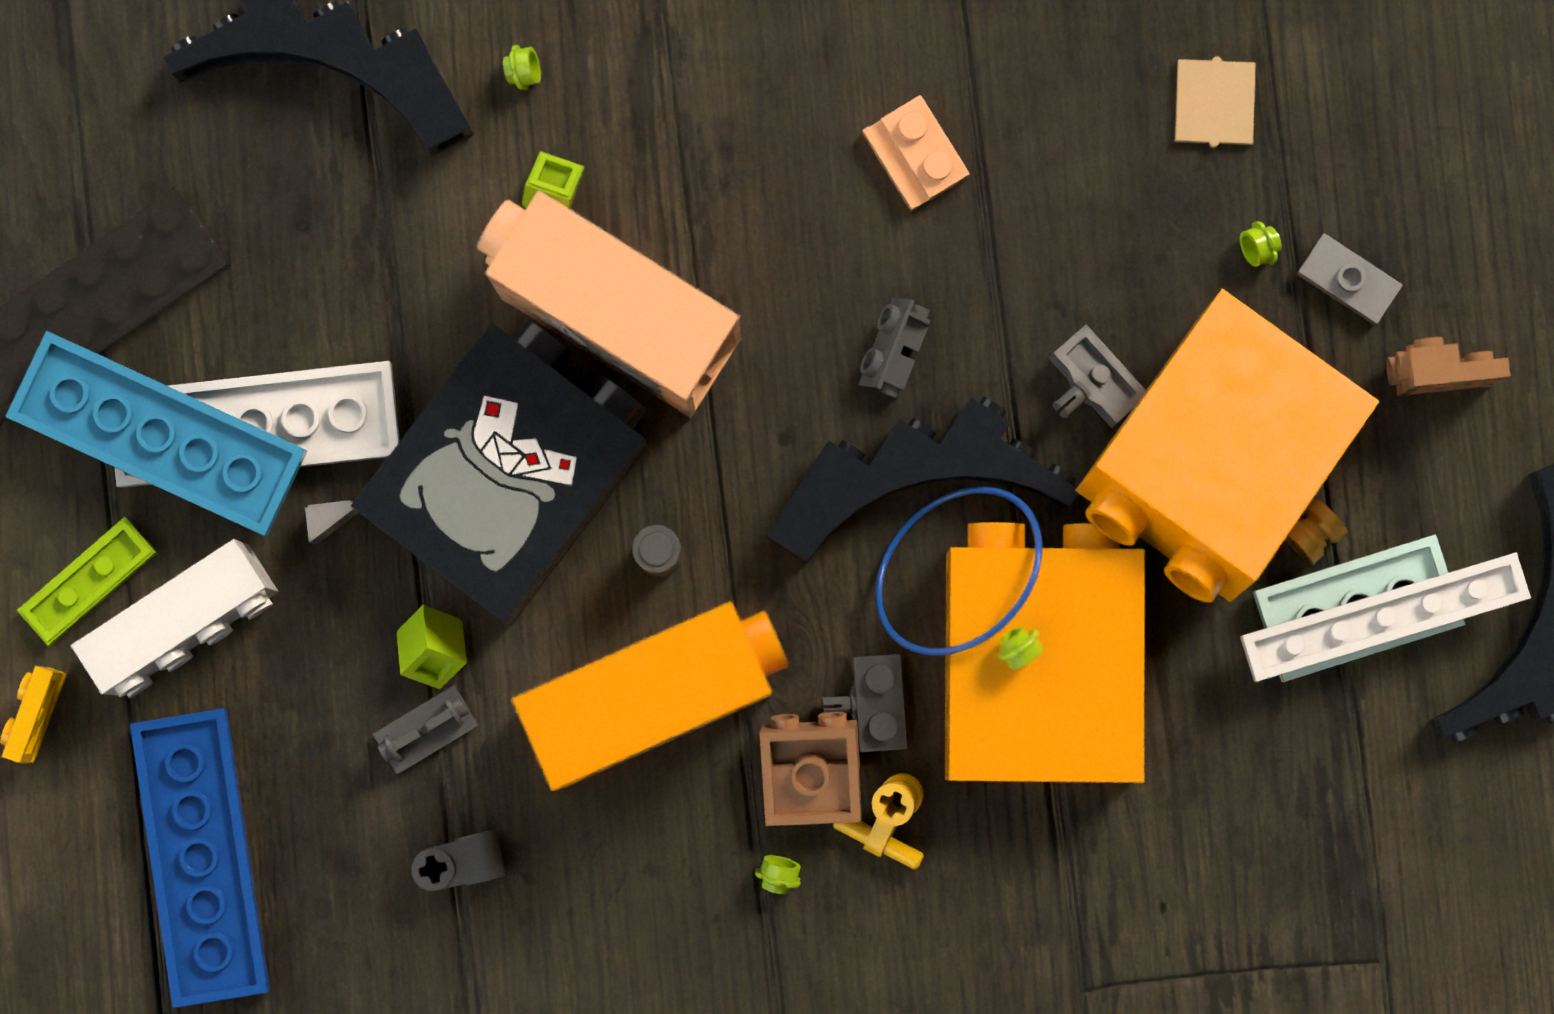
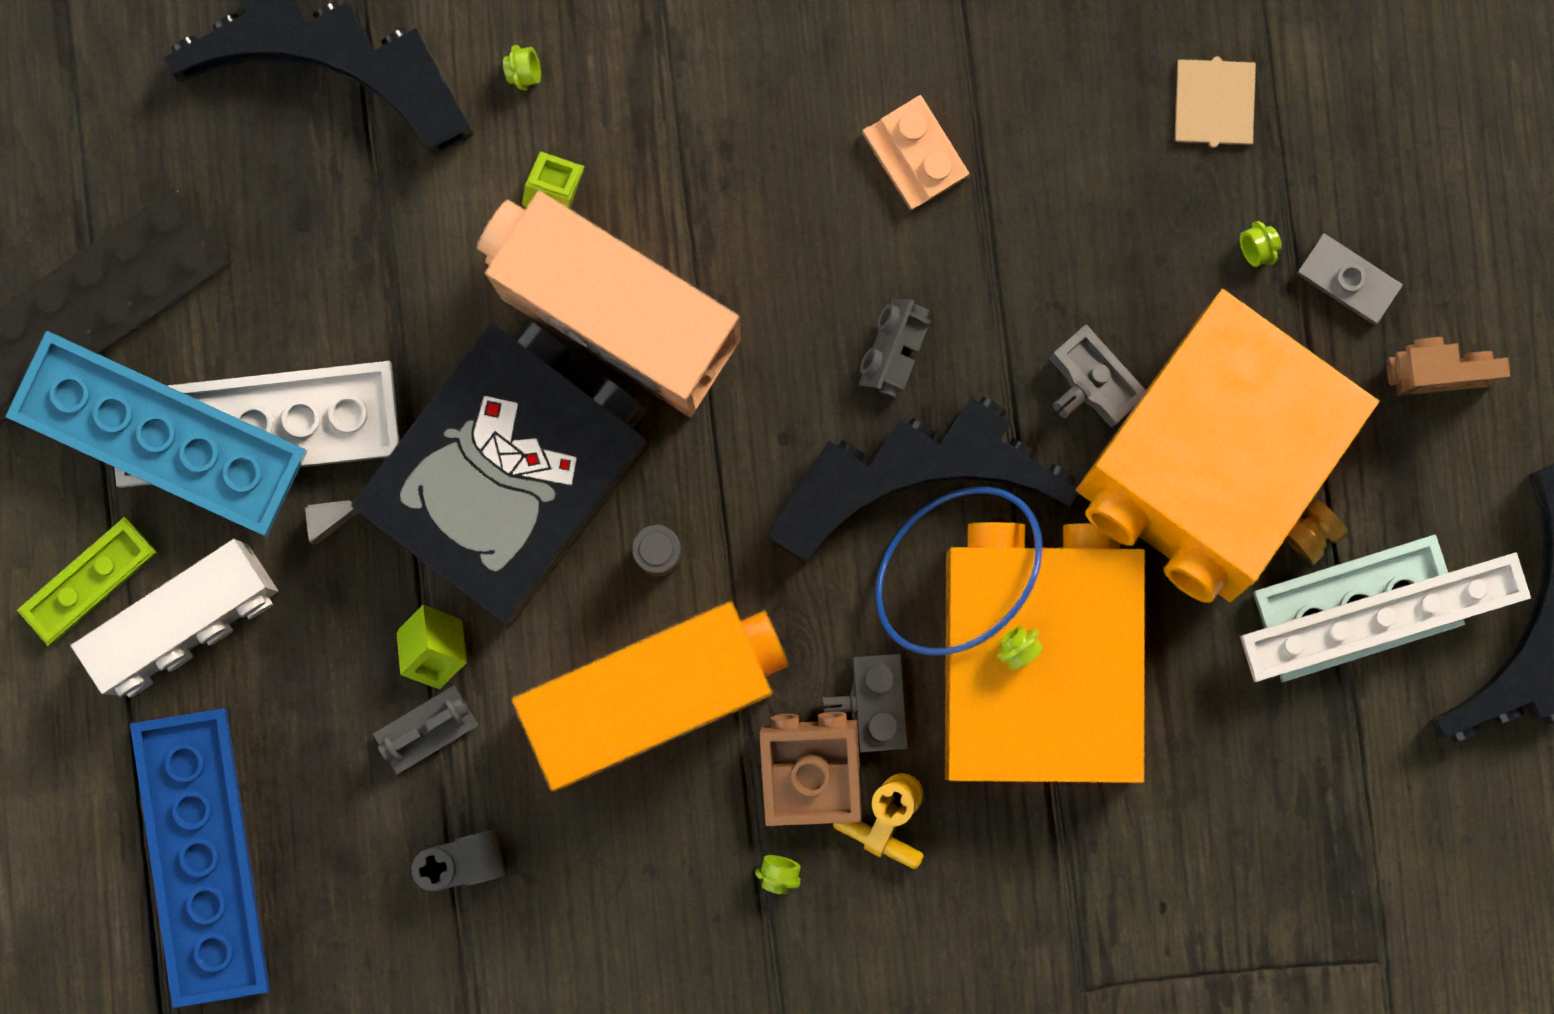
(39, 697): yellow plate -> none

